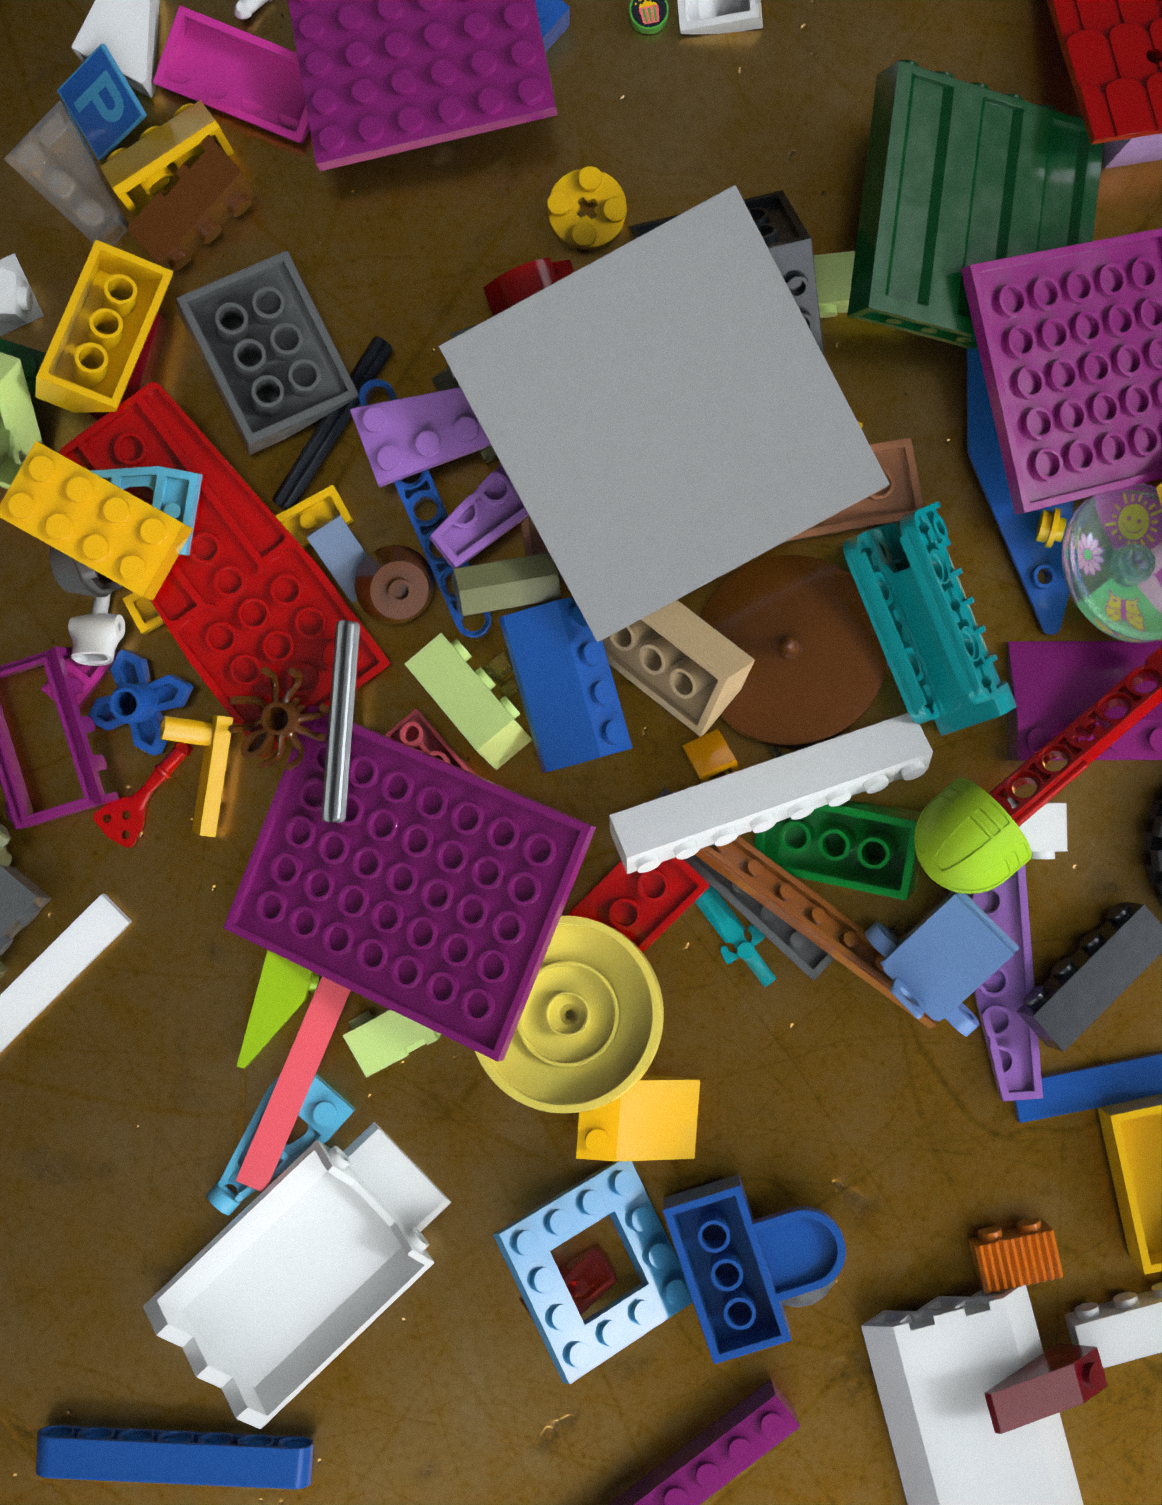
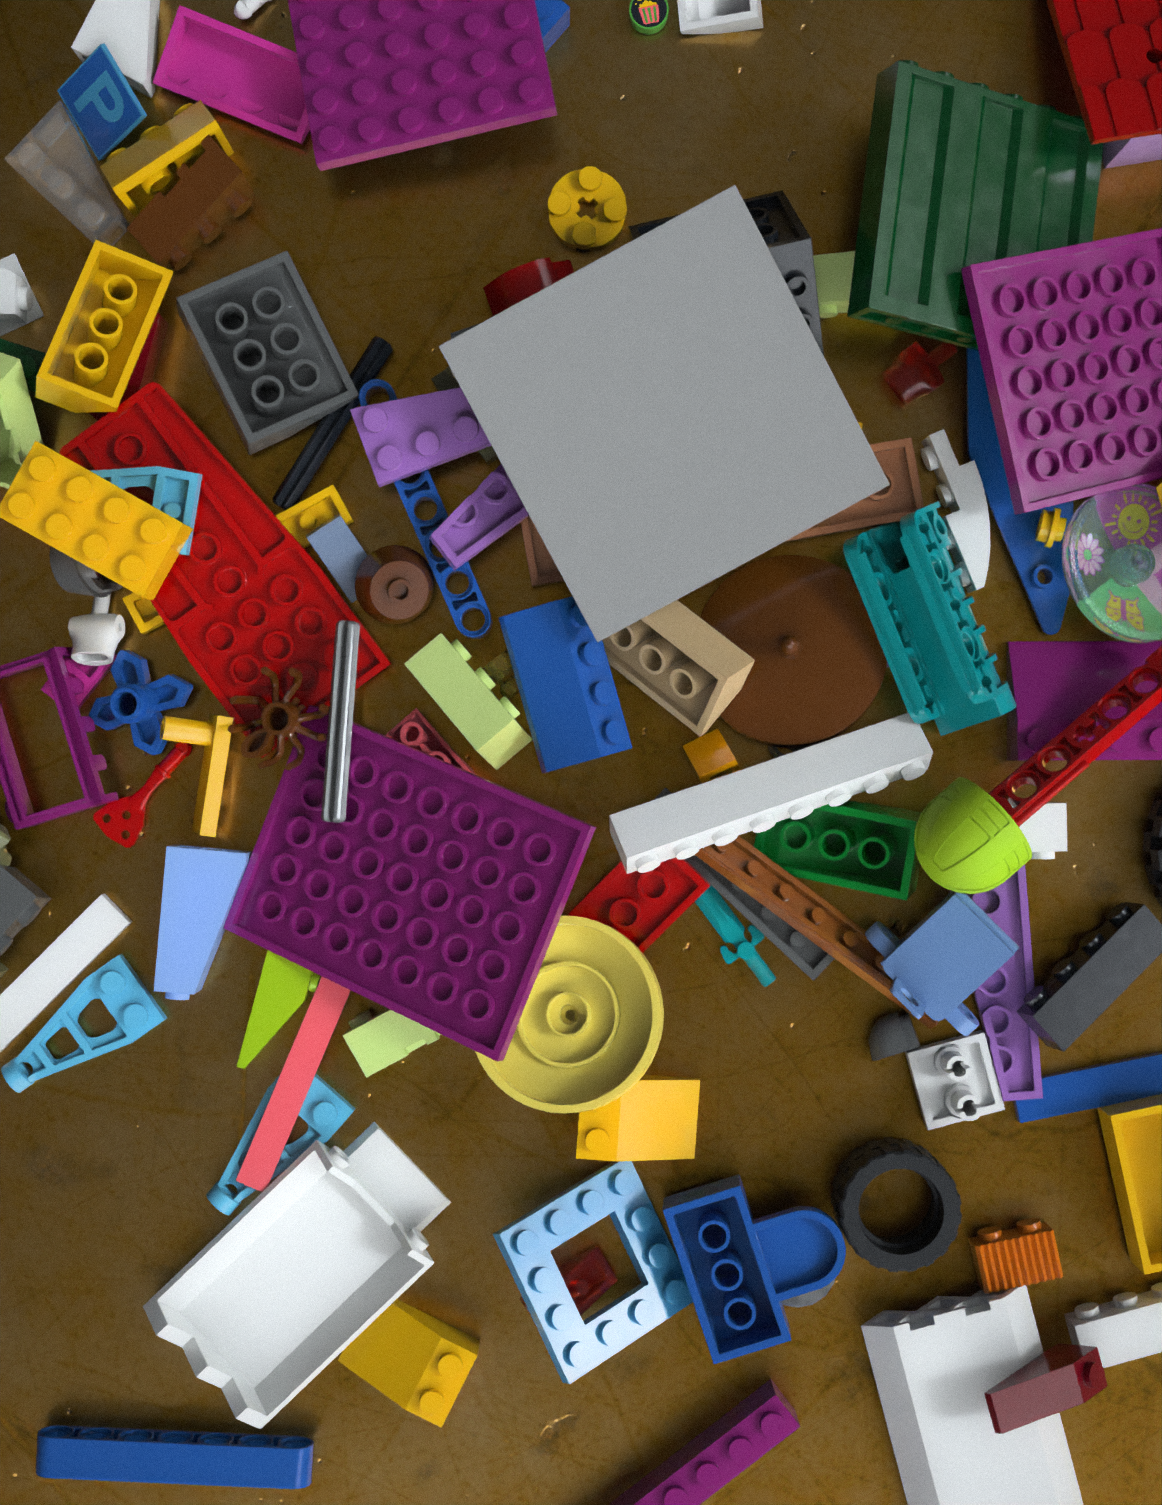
(126, 1001): none -> medium azure plate
(194, 908): none -> light blue slope
(413, 1360): none -> yellow slope
(506, 584): olive piece -> none
(892, 1036): none -> dark grey piece
(917, 372): none -> clear red piece
(924, 1242): none -> black tyre
(954, 1080): none -> white plate
(969, 518): none -> white slope

